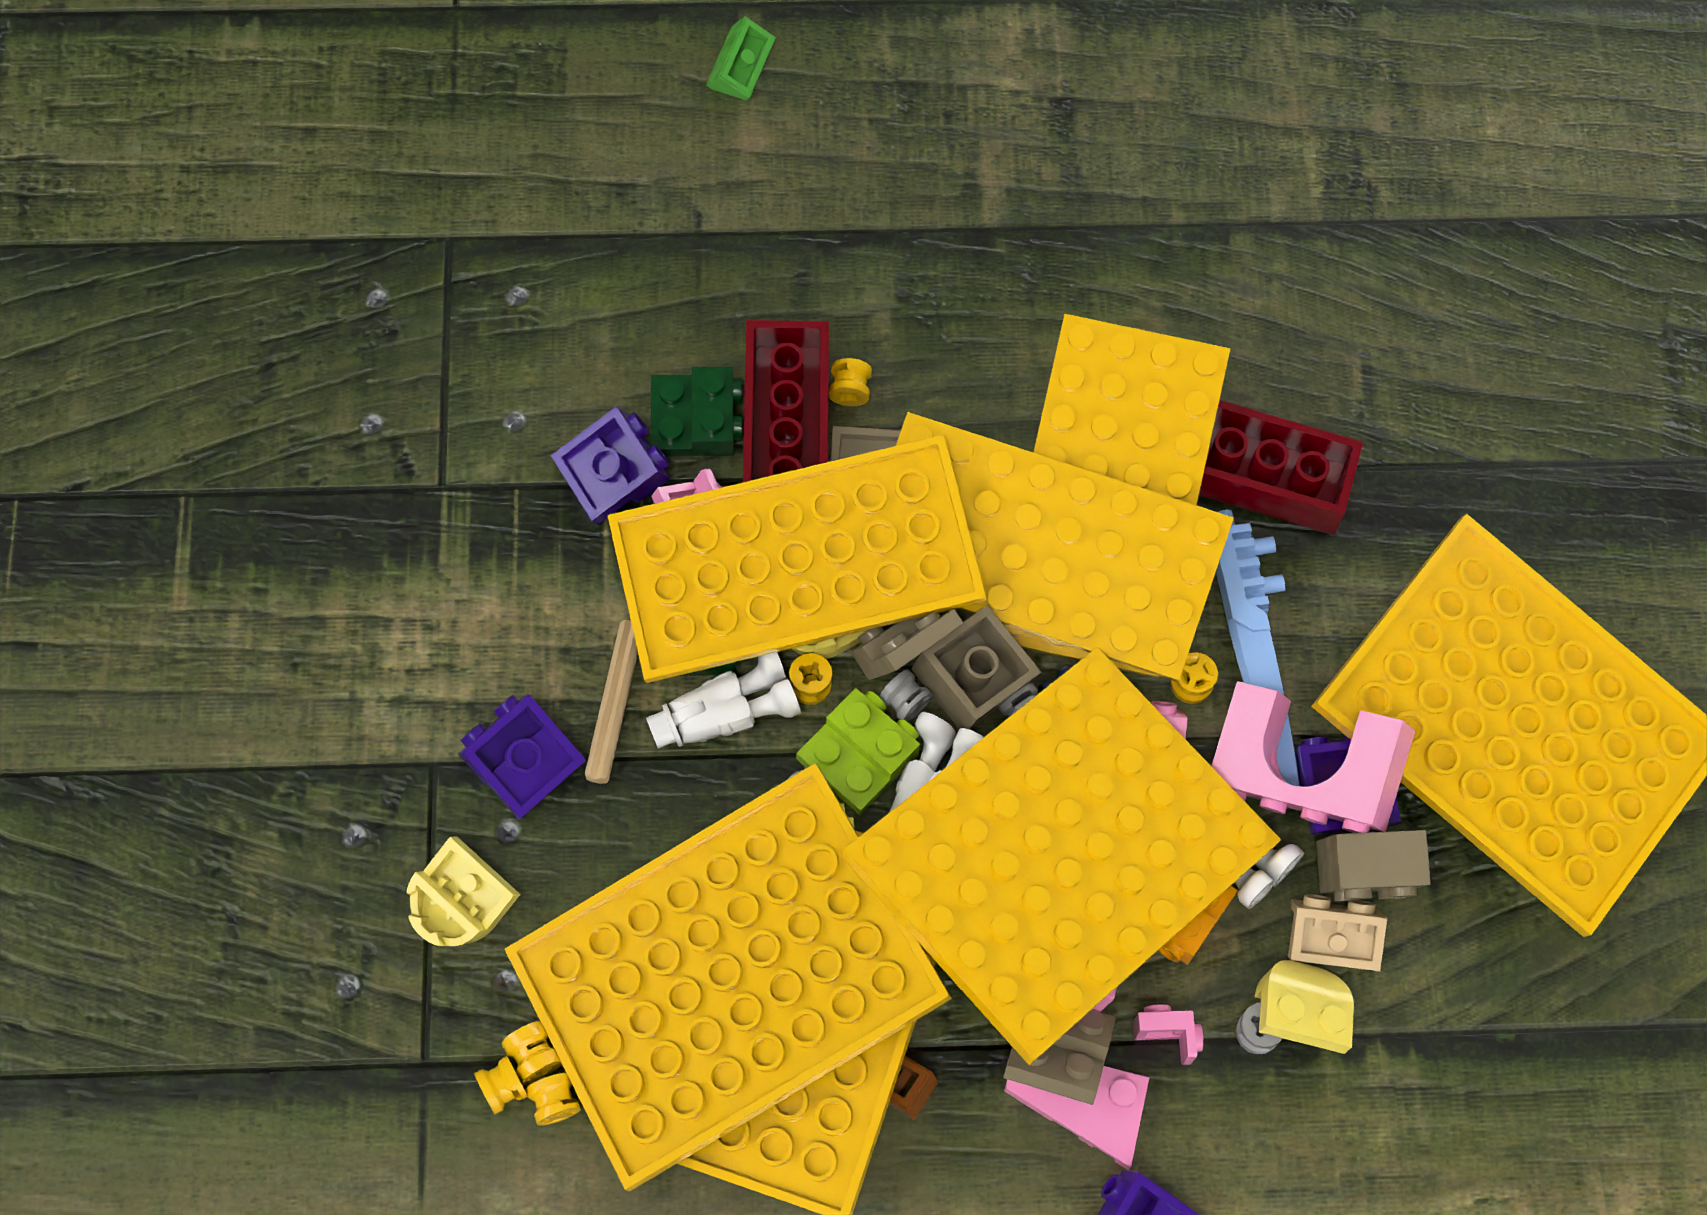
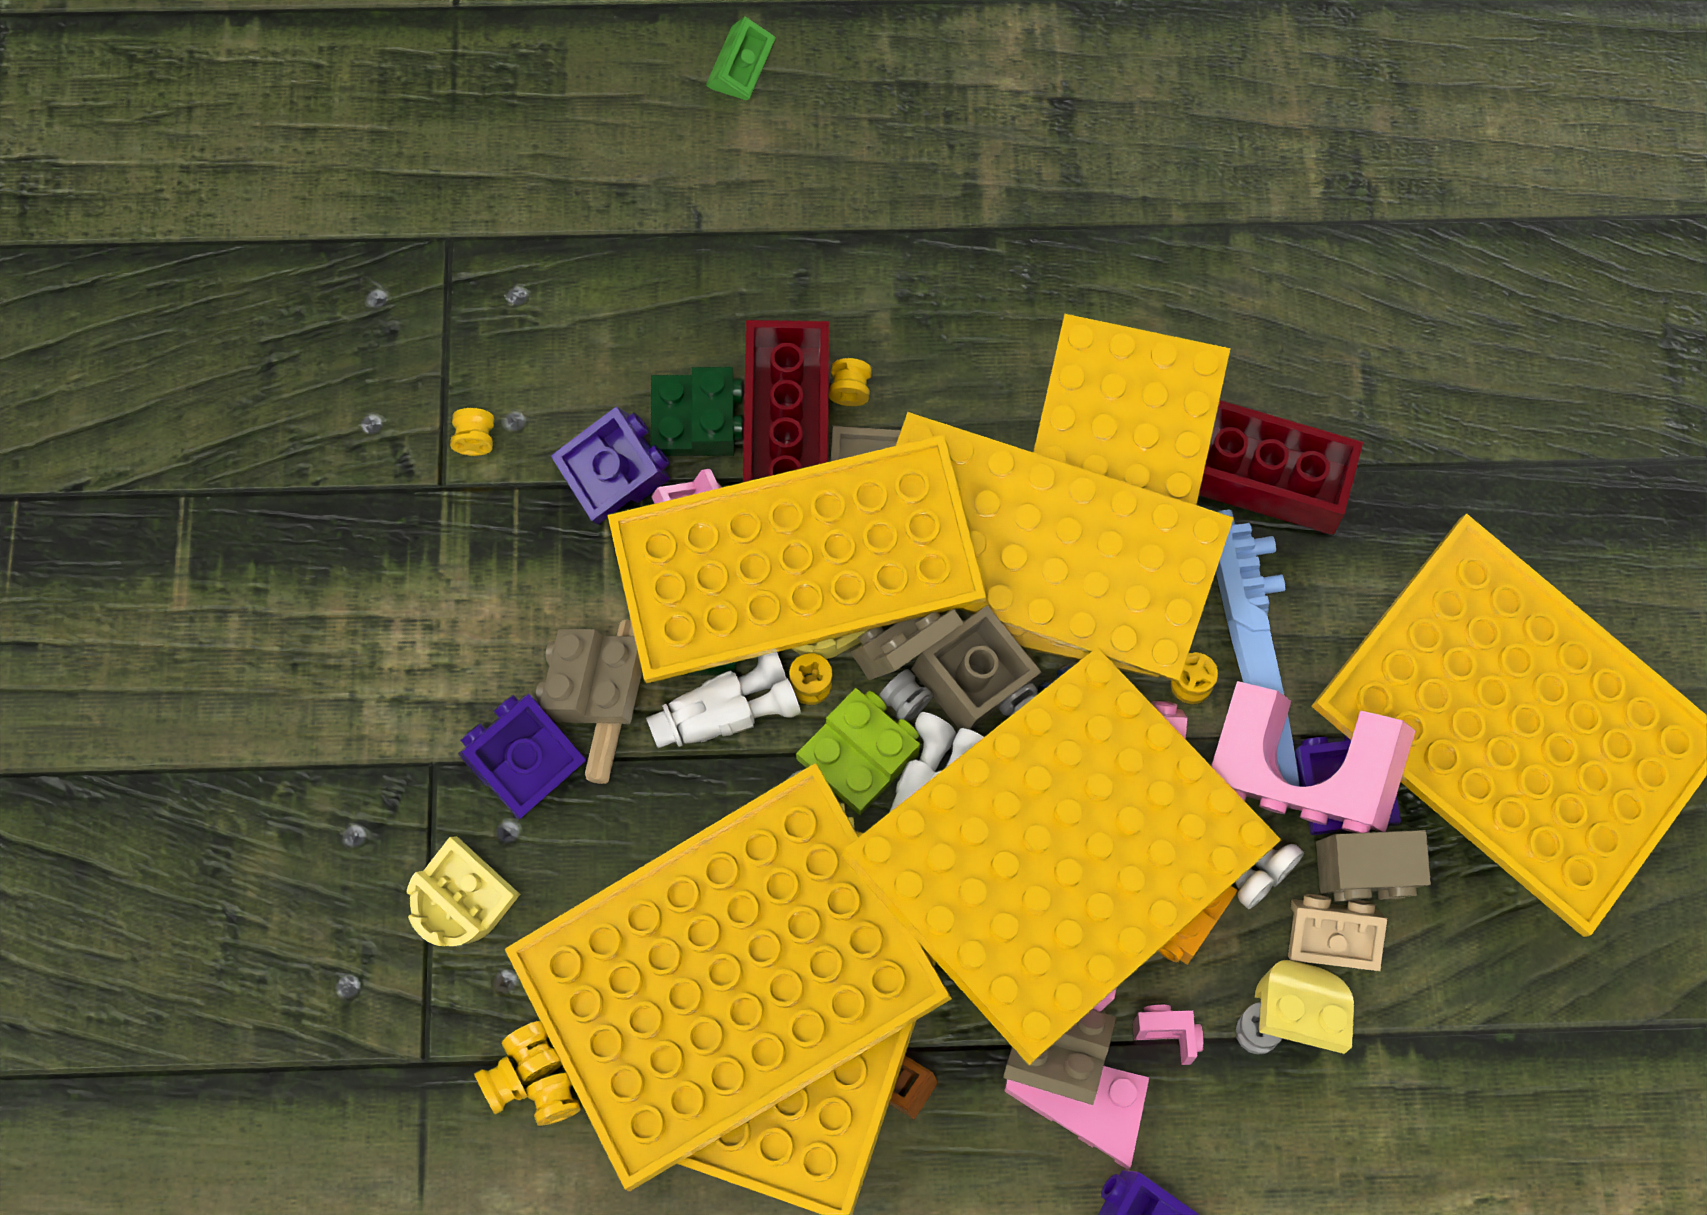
(472, 431): none -> yellow wheel
(590, 678): none -> dark tan plate

